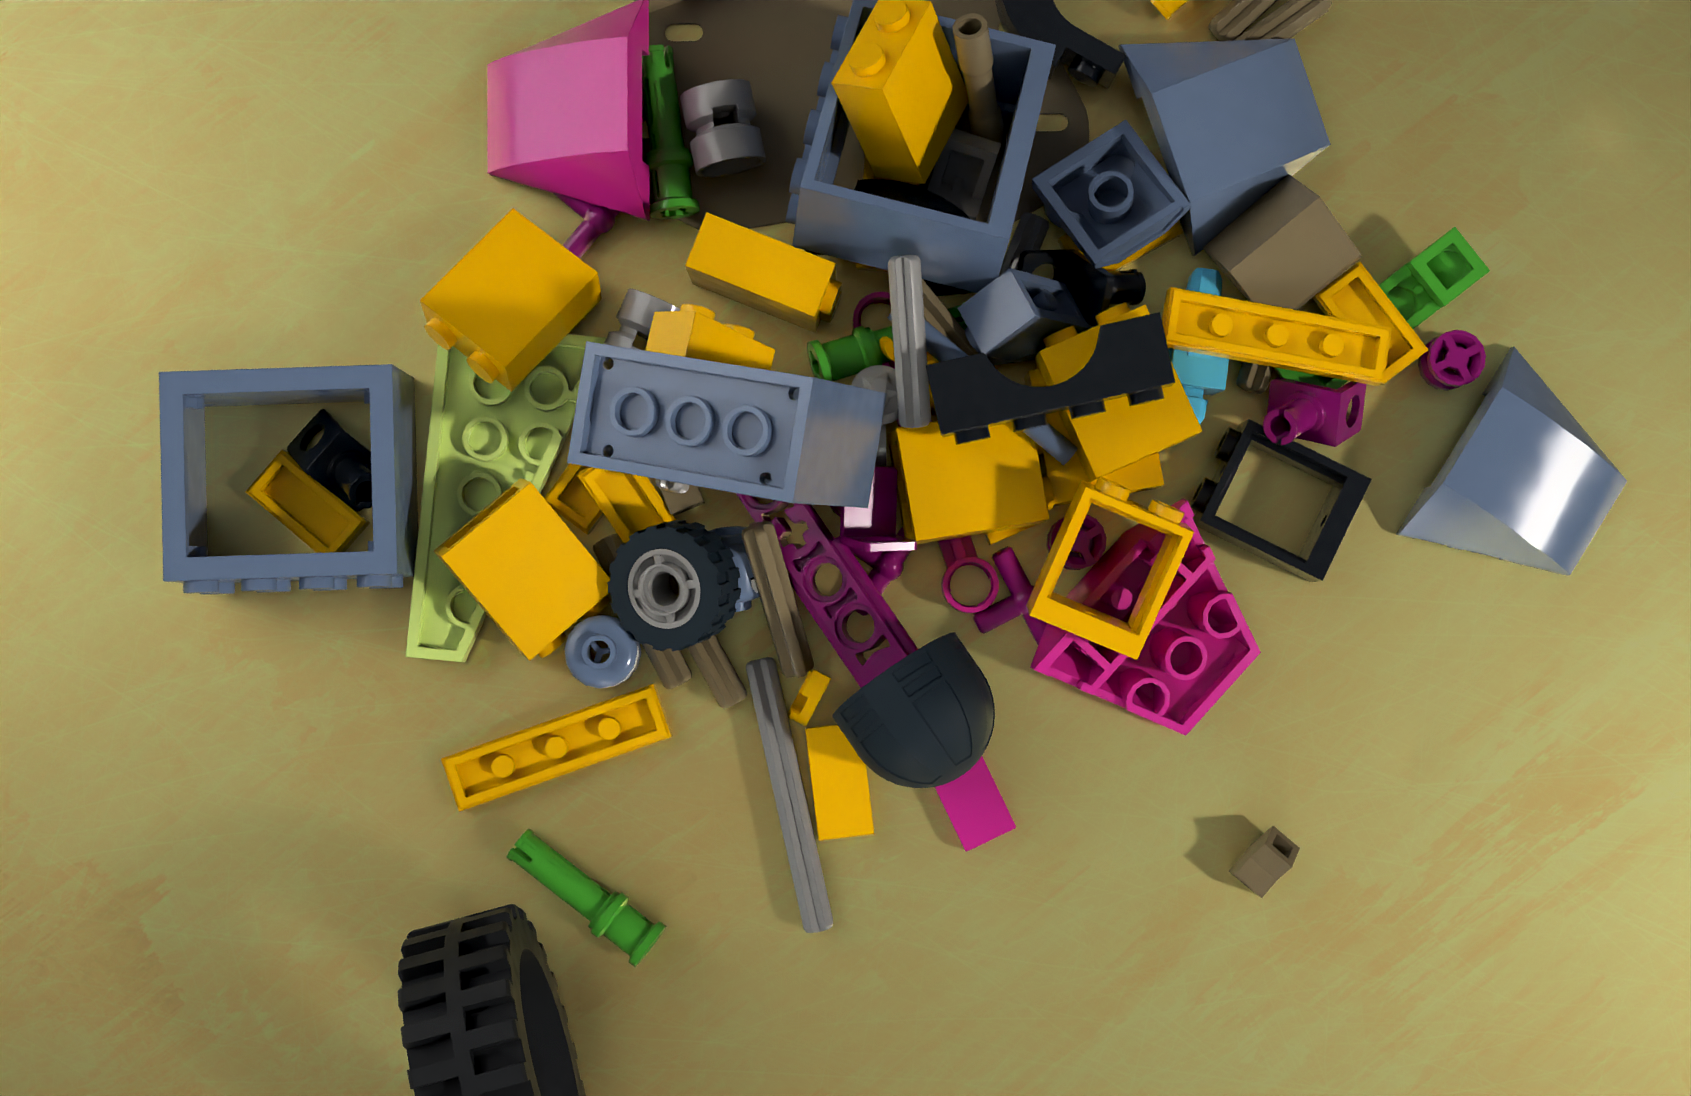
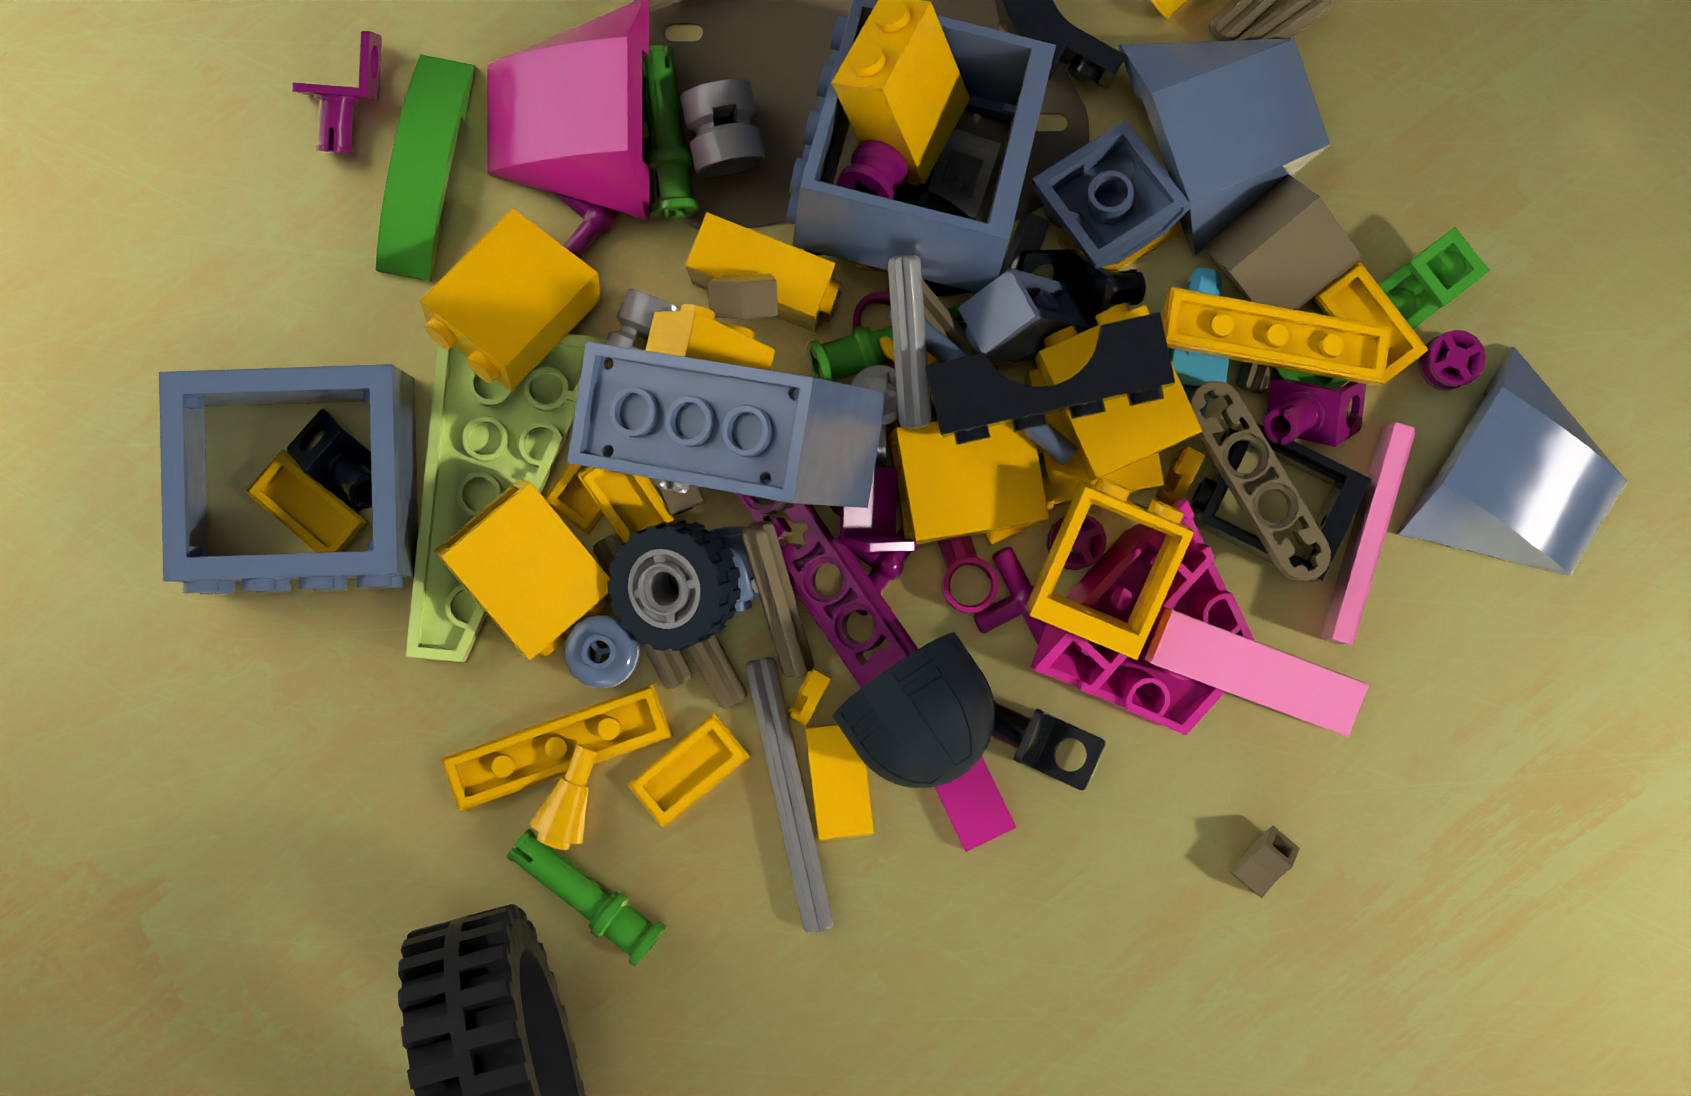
(338, 101): none -> magenta bracket
(421, 167): none -> bright green slope
(564, 811): none -> yellow cone
(688, 770): none -> yellow tile
(743, 296): none -> dark tan piece
(874, 169): none -> magenta wheel
(976, 63): dark tan piece -> none
(1037, 743): none -> black bracket
(1180, 475): none -> yellow tile
(1256, 672): none -> bright pink tile
(1266, 476): none -> dark tan beam
(1368, 534): none -> bright pink tile

